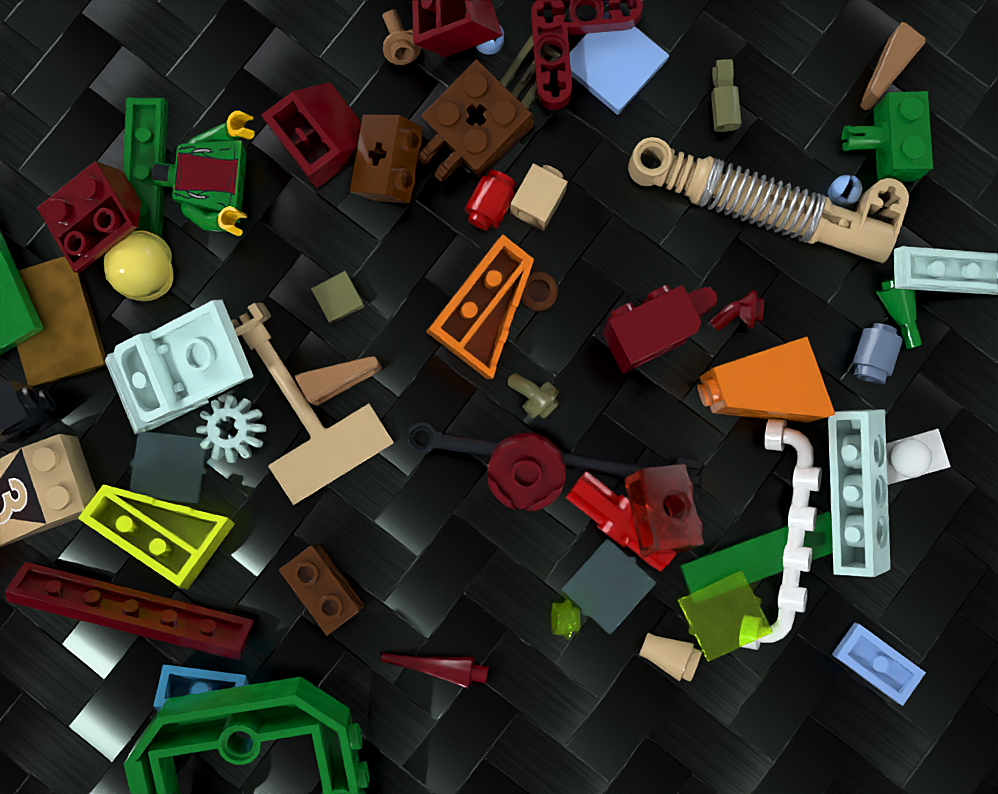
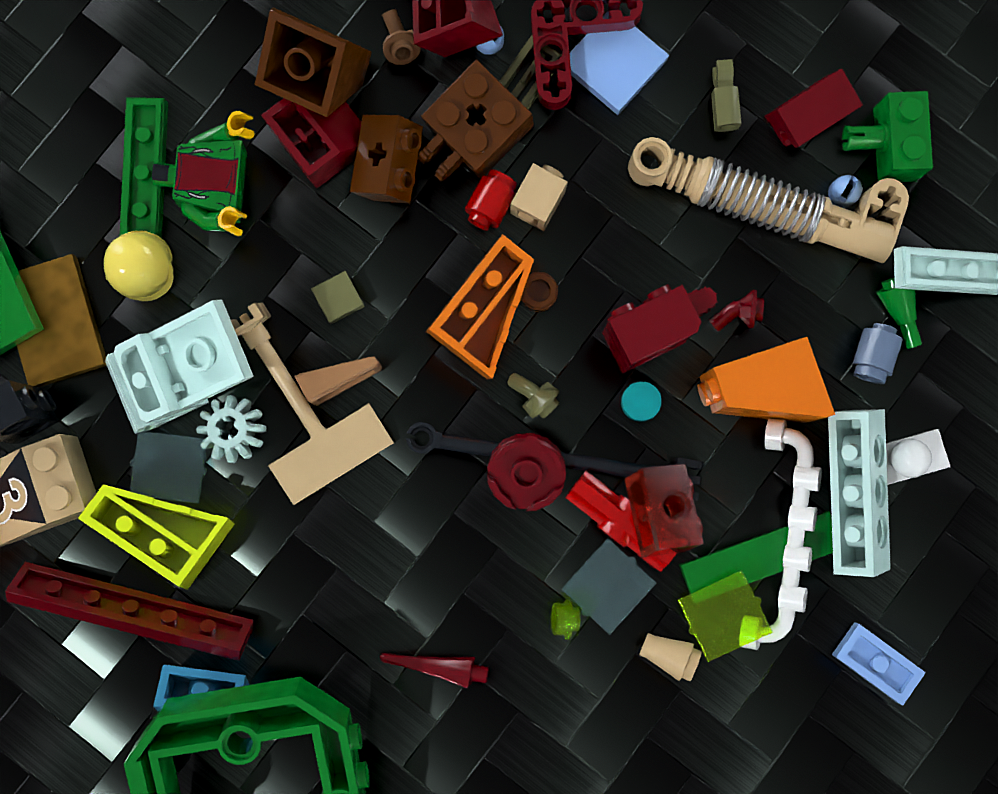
(91, 213): dark red slope -> none
(309, 64): none -> reddish brown slope
(322, 588): reddish brown brick -> none
(641, 401): none -> teal tile
(814, 109): none -> dark red hinge
(897, 53): medium nougat slope -> none

